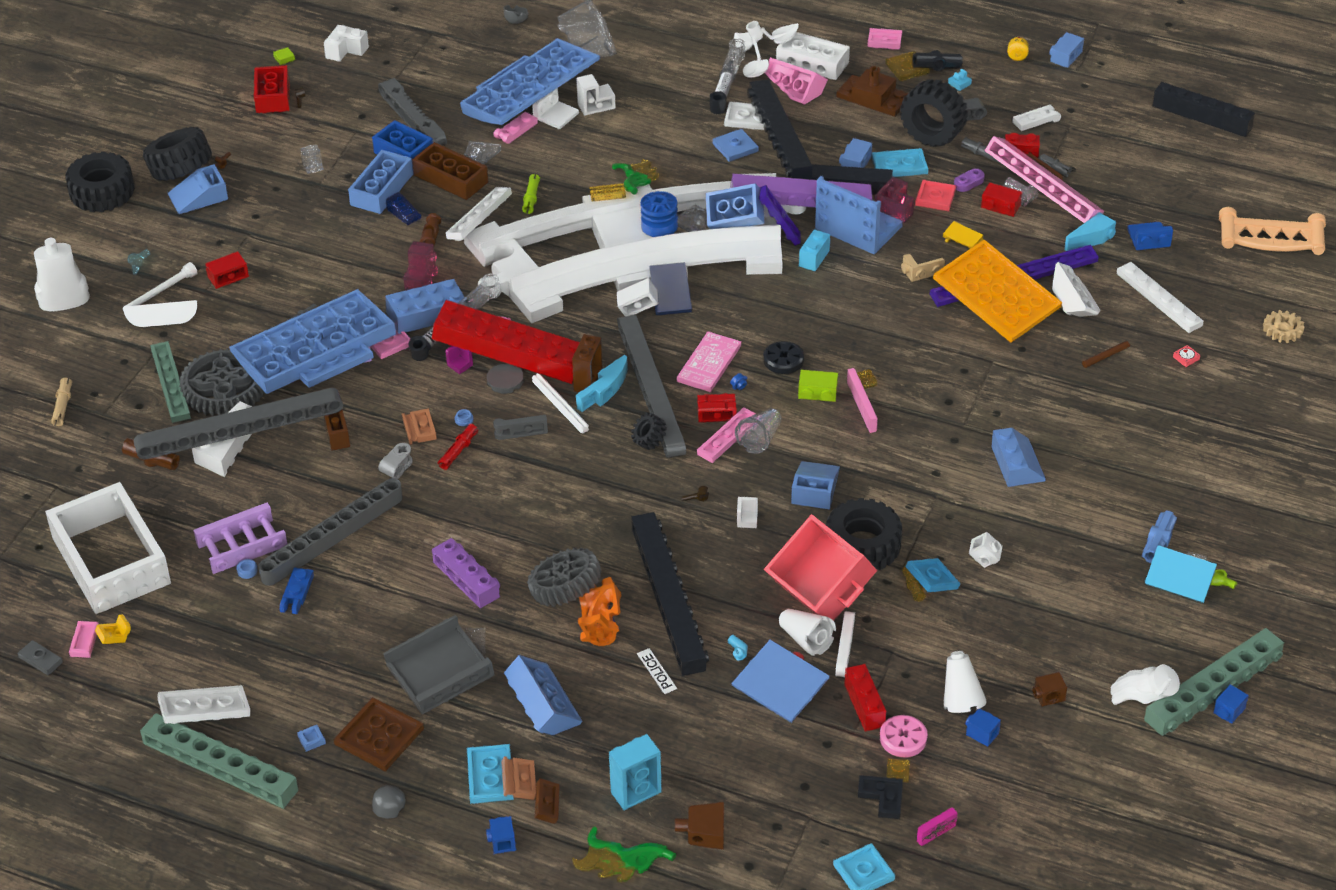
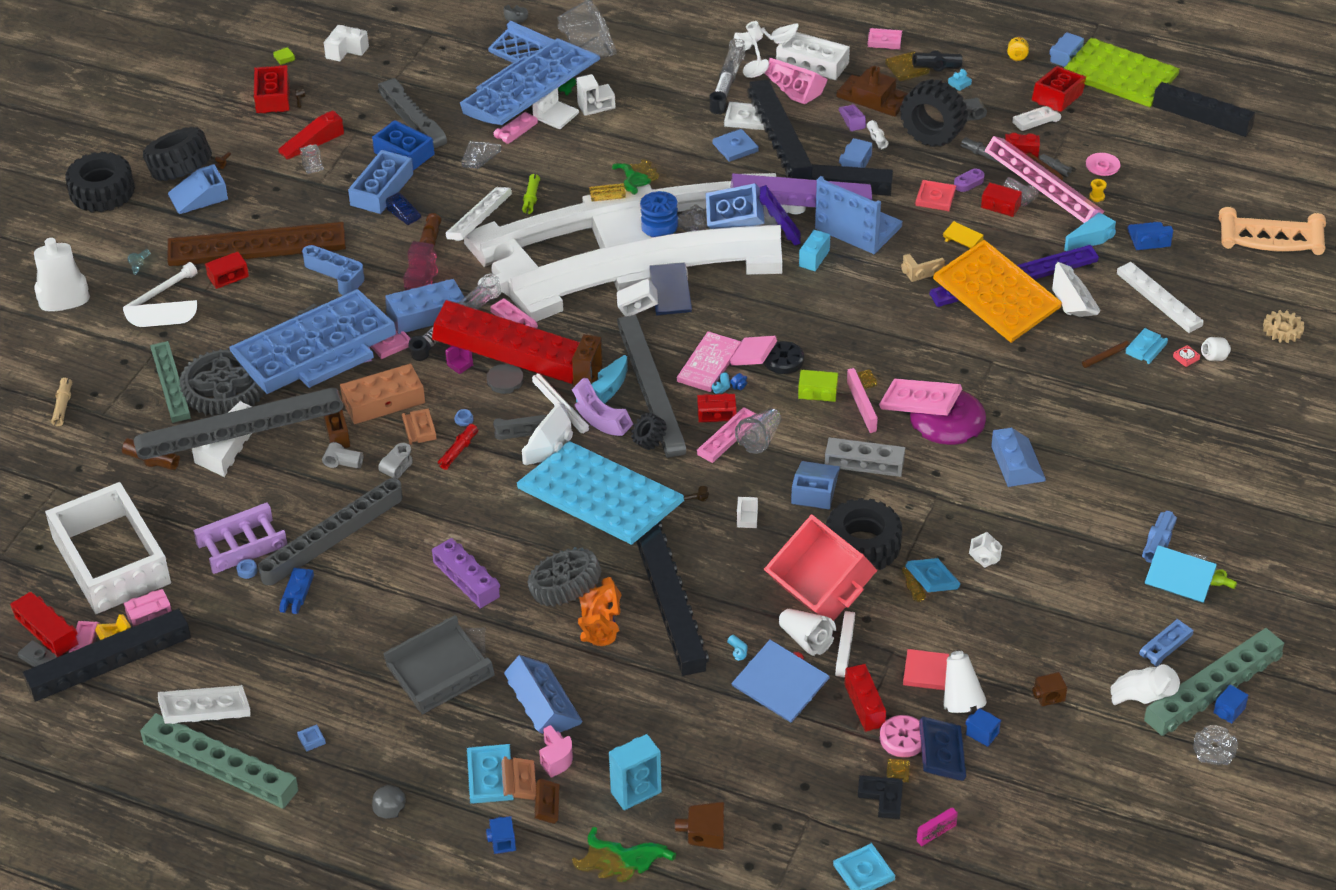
(44, 623): none -> red brick
(106, 655): none -> black brick
(147, 607): none -> bright pink brick
(255, 243): none -> reddish brown plate
(317, 132): none -> red wedge
(337, 455): none -> light grey piece
(346, 270): none -> medium blue beam
(378, 734): reddish brown plate -> none
(382, 393): none -> nougat brick
(450, 170): reddish brown brick -> none
(506, 309): none -> bright pink plate
(520, 34): none -> medium blue fence
(548, 436): none -> white wedge
(558, 753): none -> bright pink brick
(566, 87): none -> green tile
(597, 413): none -> lavender arch
(600, 492): none -> medium azure plate
(657, 671): white sticker -> none
(723, 386): none -> medium azure arm
(753, 350): none -> bright pink tile
(853, 117): none -> medium lavender slope
(865, 456): none -> light grey brick
(877, 134): none -> white pin
(895, 199): clear pink brick -> none
(902, 162): medium azure tile -> none
(920, 396): none -> bright pink tile
(925, 669): none -> coral tile
(942, 748): none -> dark blue tile
(964, 421): none -> magenta brick
(1058, 88): none -> red brick
(1098, 187): none -> yellow bush
(1103, 164): none -> bright pink dish
(1121, 71): none -> lime plate
(1146, 345): none -> medium azure plate
(1166, 642): none -> medium blue plate
(1215, 349): none -> white head
(1215, 755): none -> clear plate

